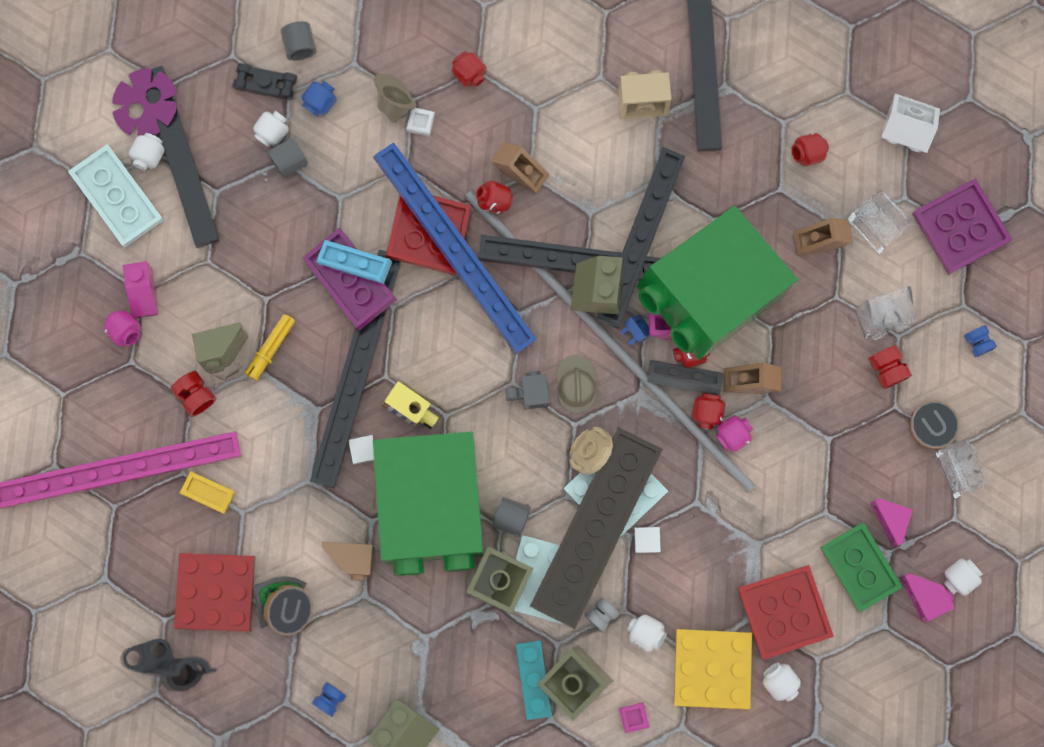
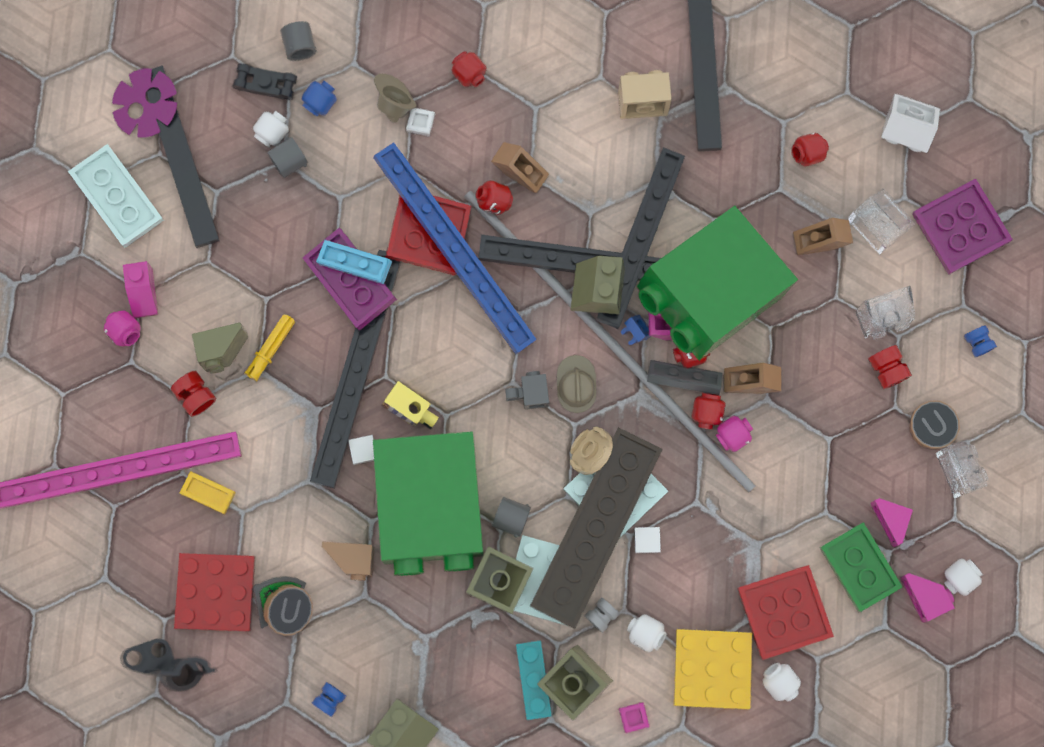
(146, 151): white head -> none

